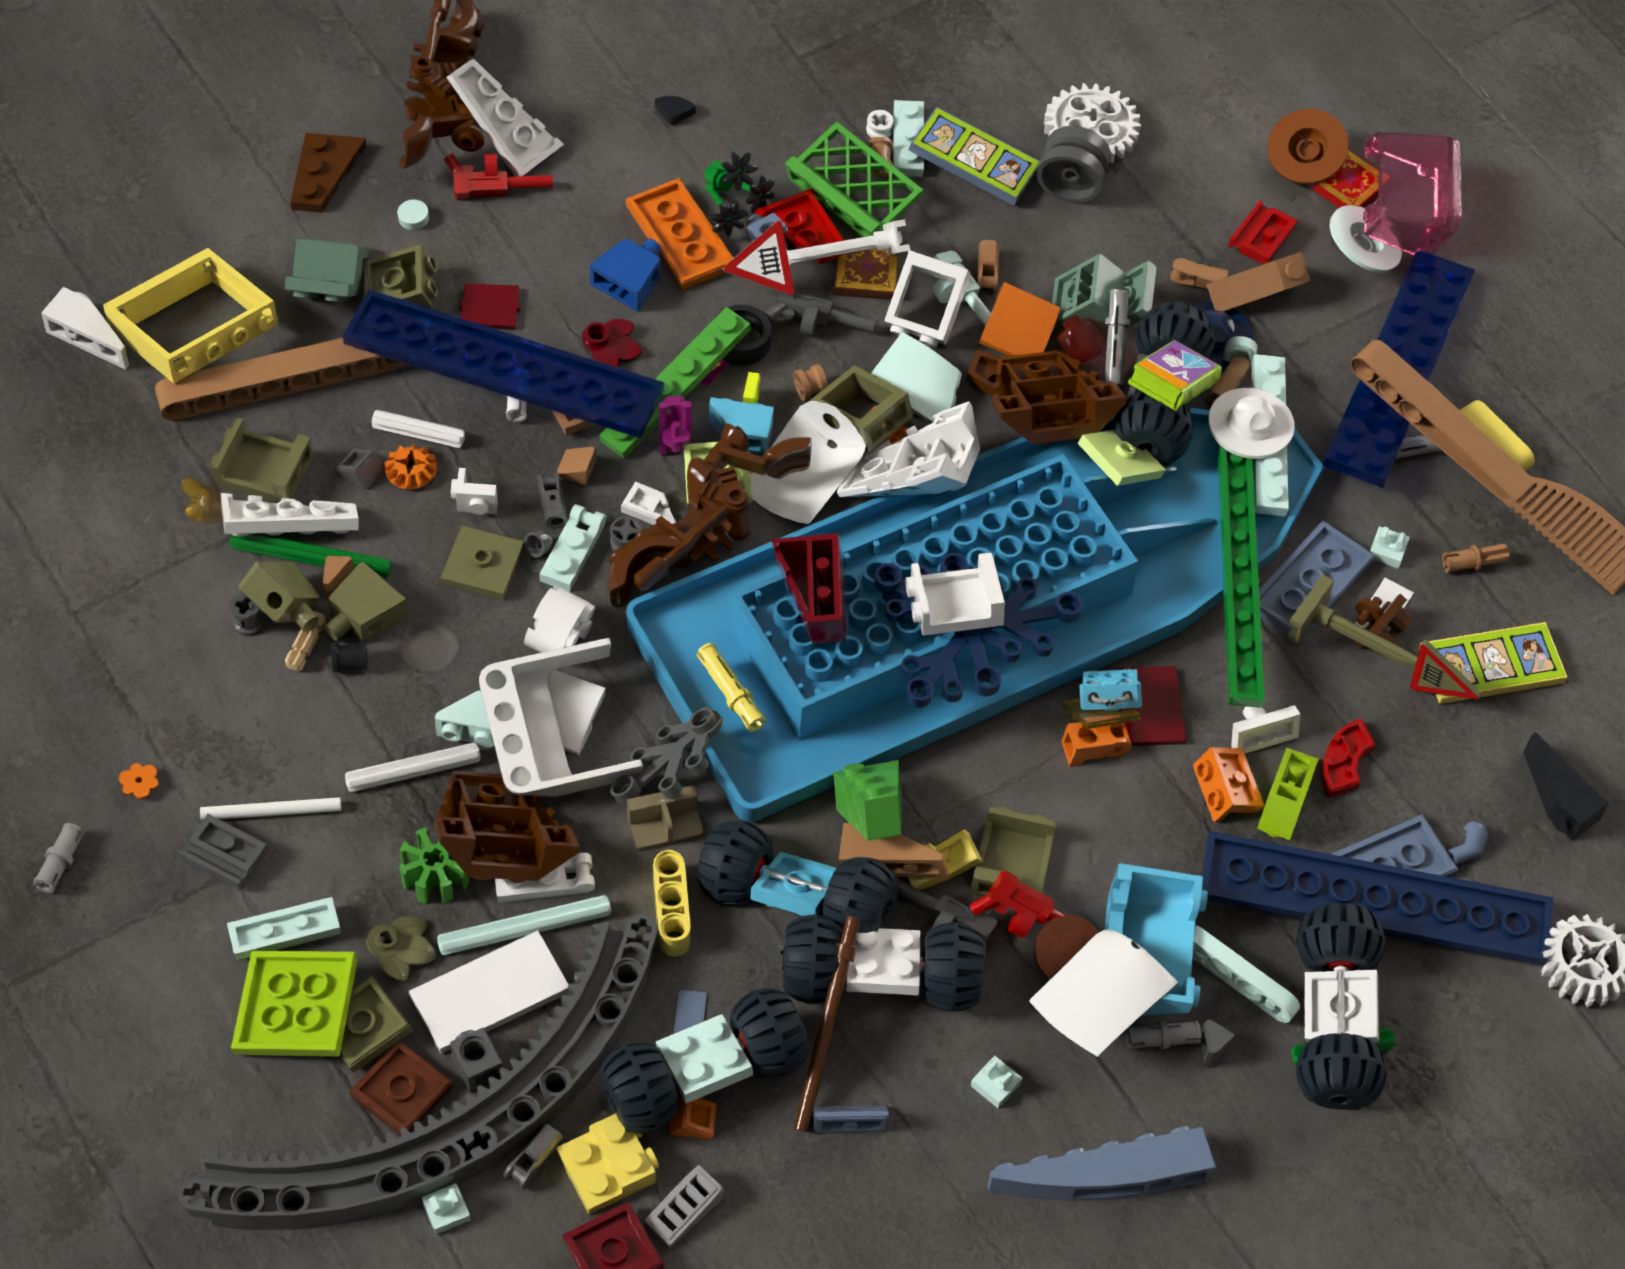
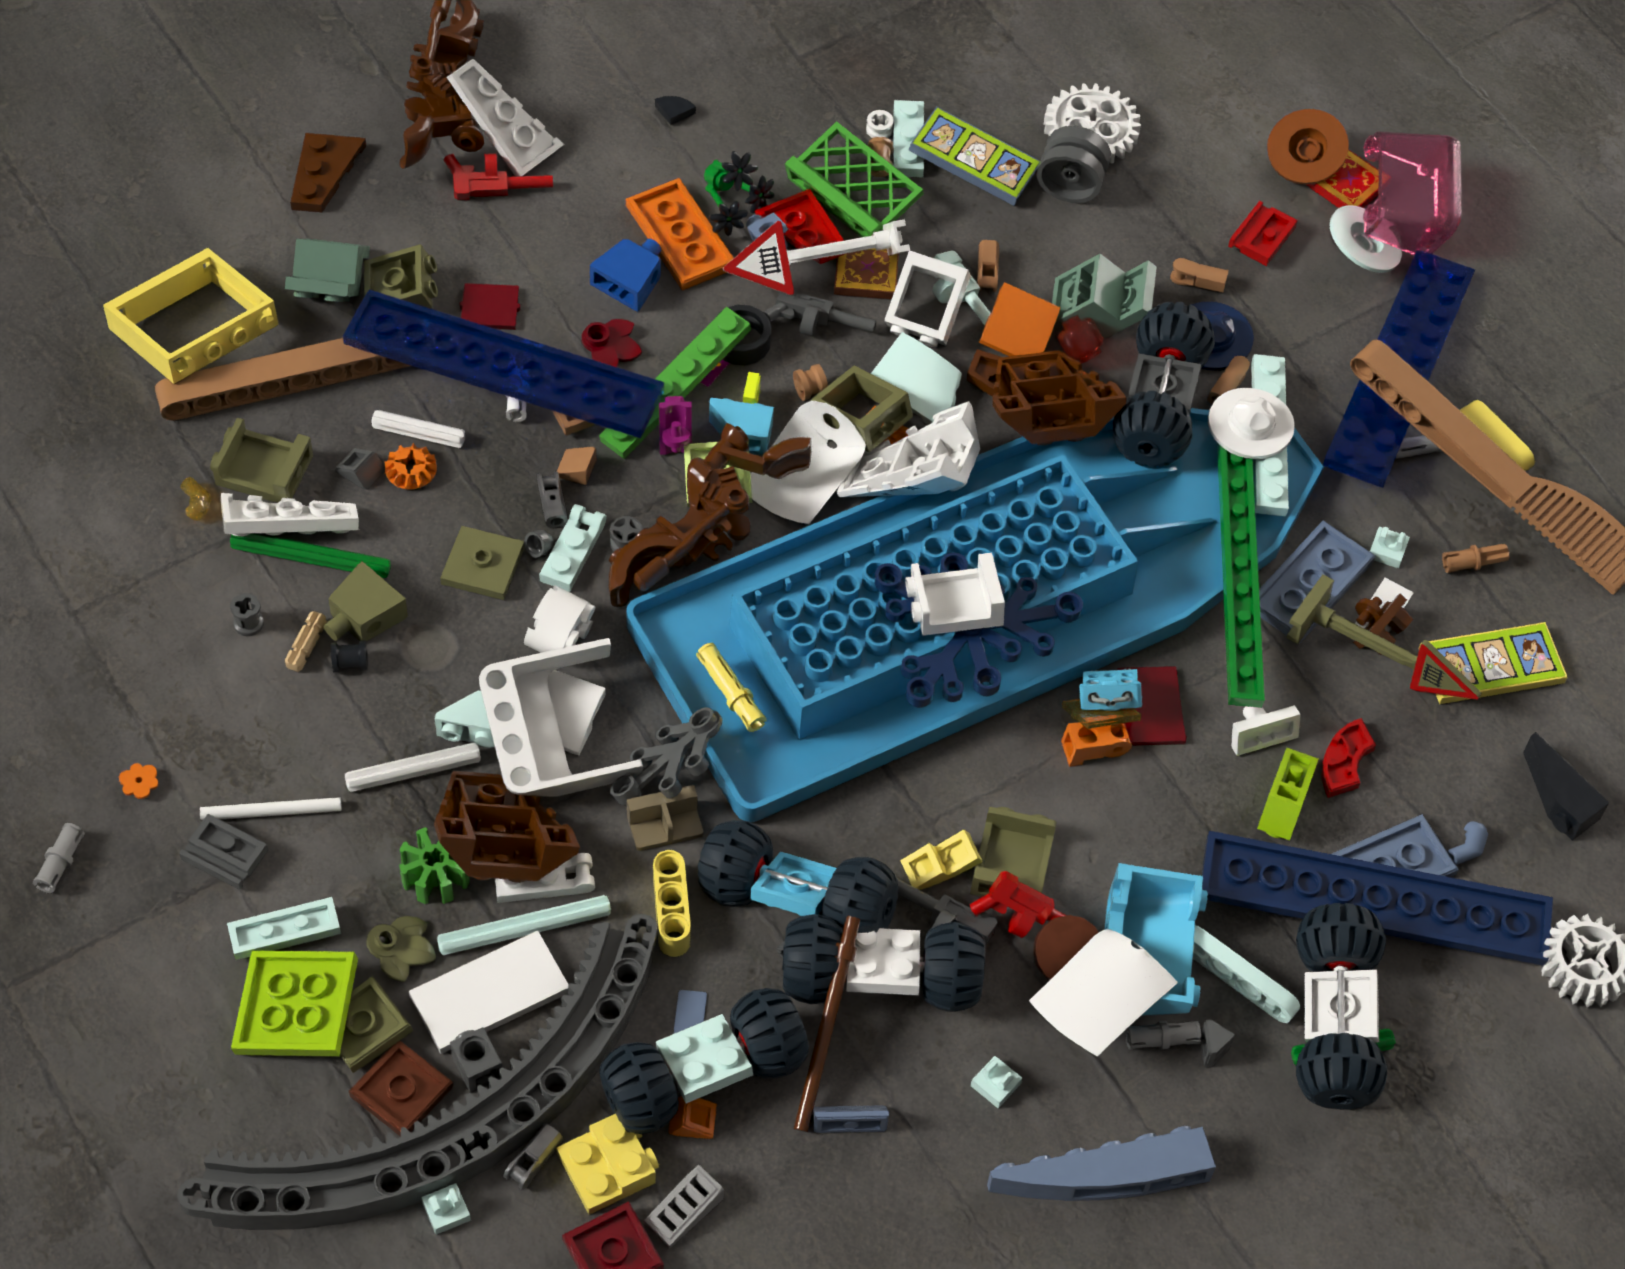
(78, 322): white slope -> none
(281, 592): olive torso -> none
(335, 572): medium nougat slope -> none
(413, 214): light aqua tile -> none
(472, 497): white bracket -> none
(647, 504): white tile -> none
(816, 583): dark red wedge -> none
(870, 798): bright green wedge -> none
(898, 852): medium nougat slope -> none
(1119, 301): light grey pin -> none
(1120, 459): yellowish green plate -> none
(1175, 374): piece -> none
(1227, 782): orange bracket -> none
(1240, 347): light aqua tile -> none
(1258, 282): medium nougat slope -> none

